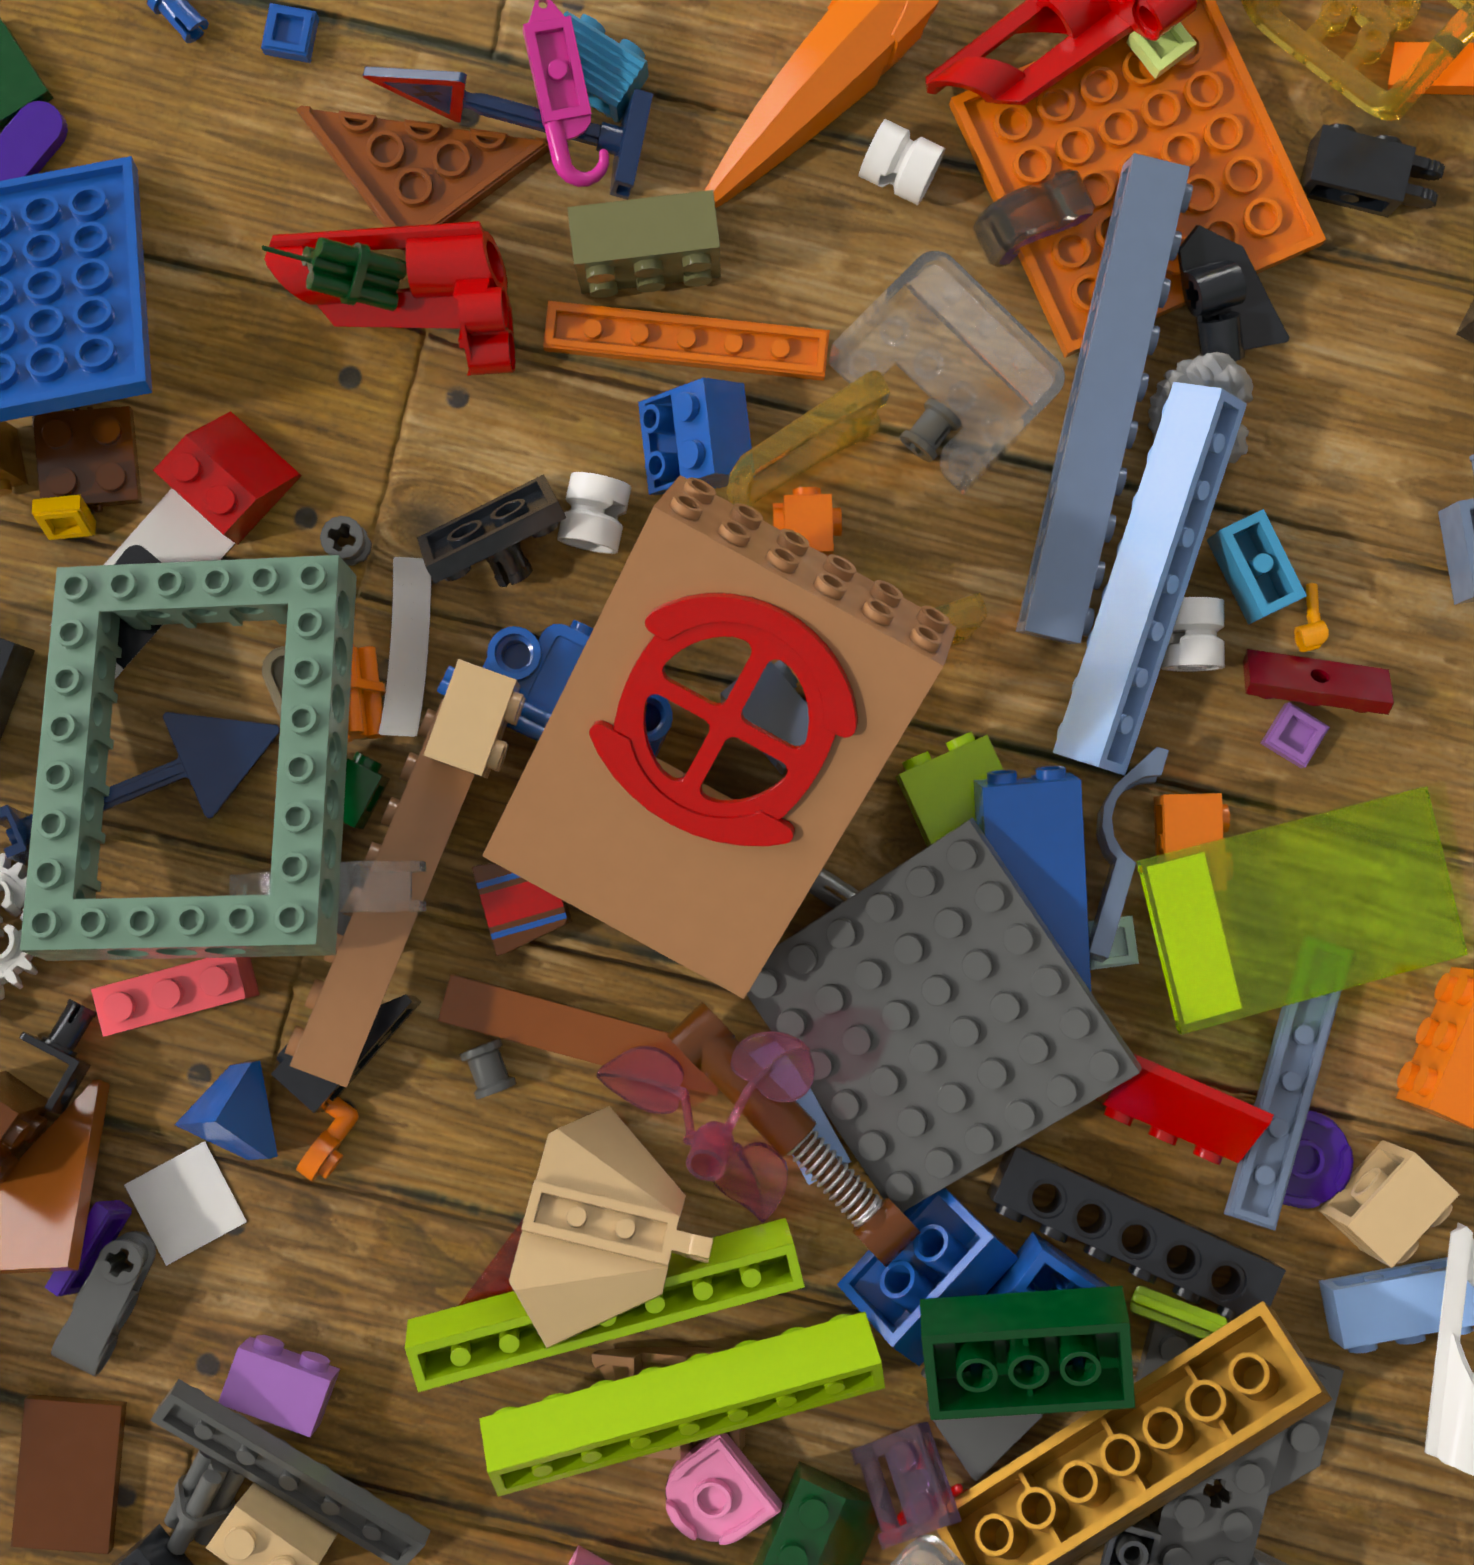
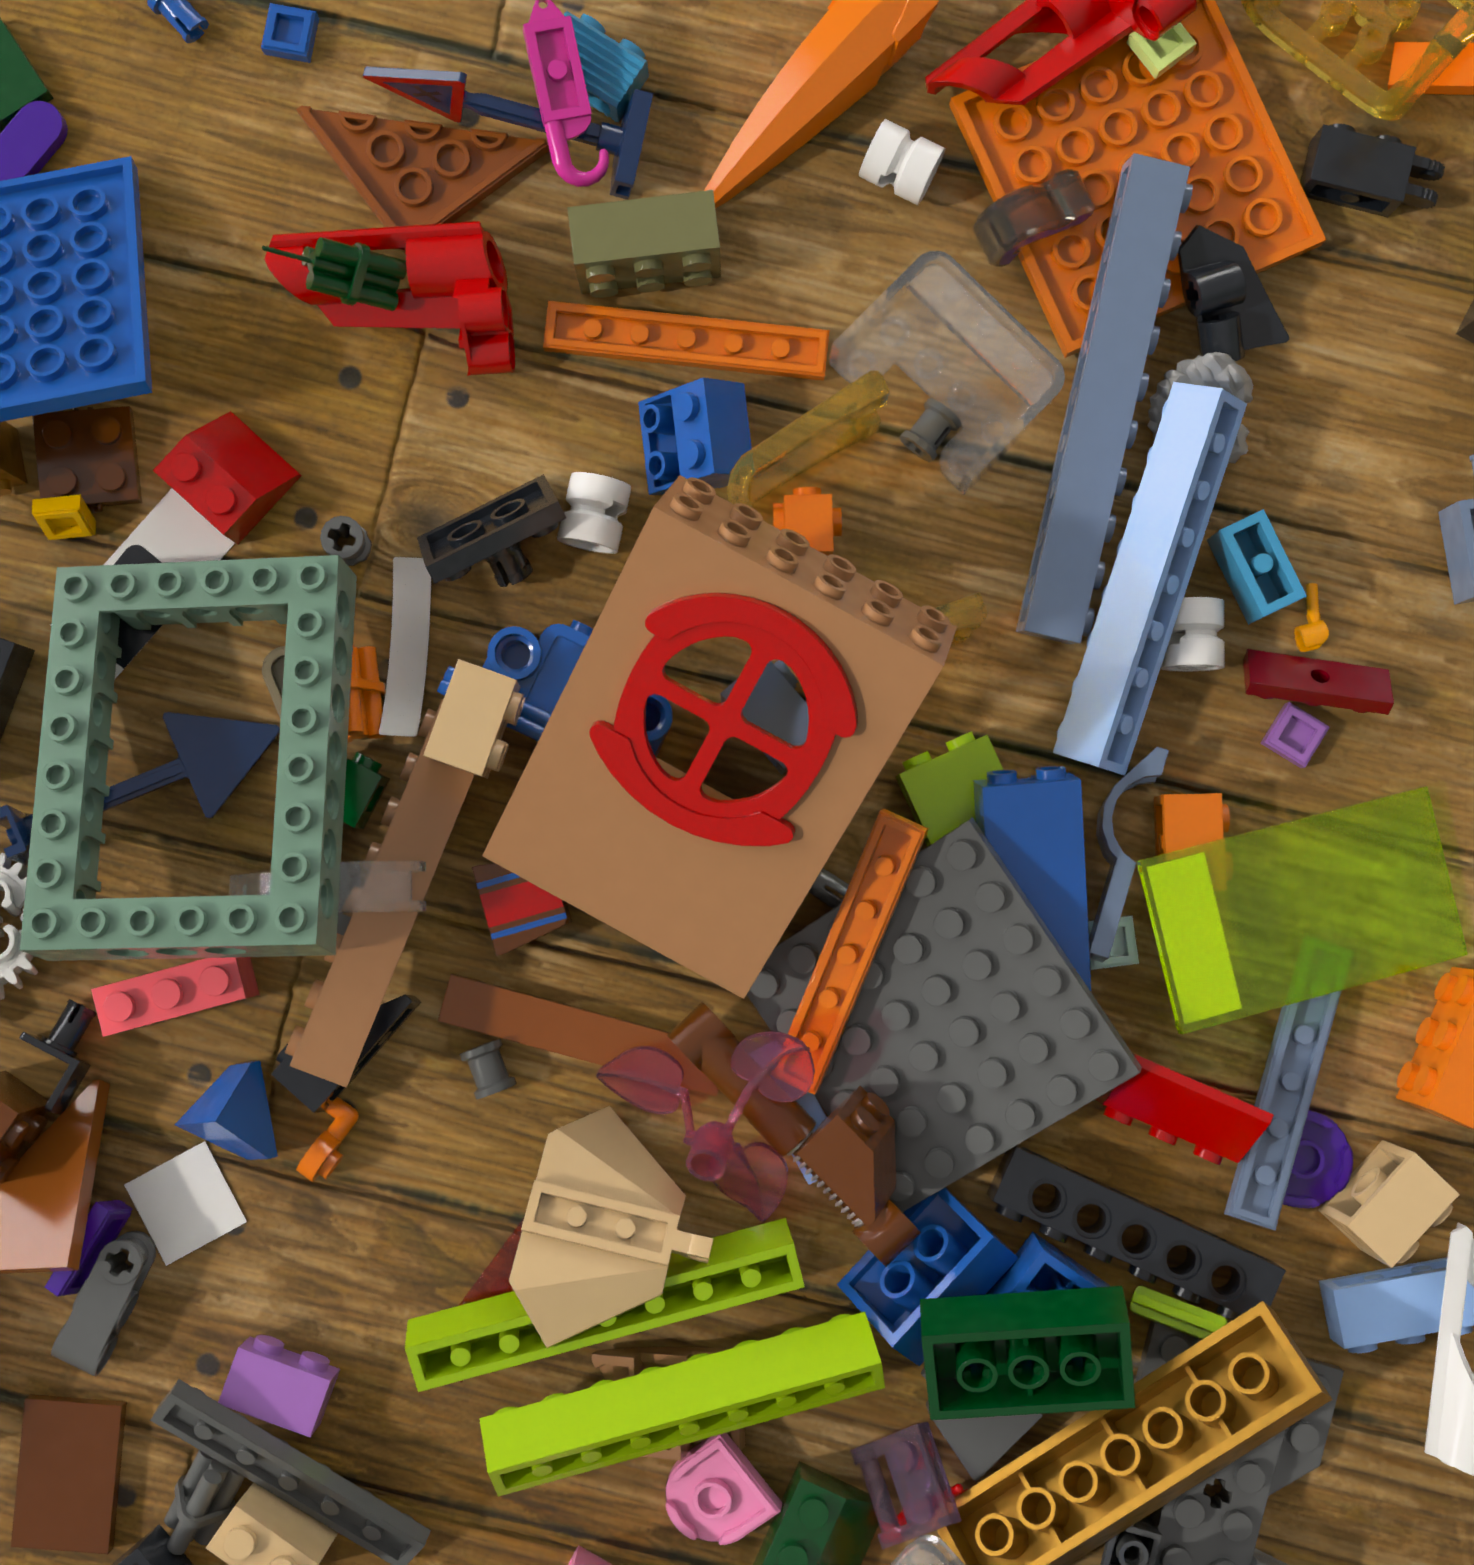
(856, 937): none -> orange tile
(856, 1154): none -> reddish brown slope

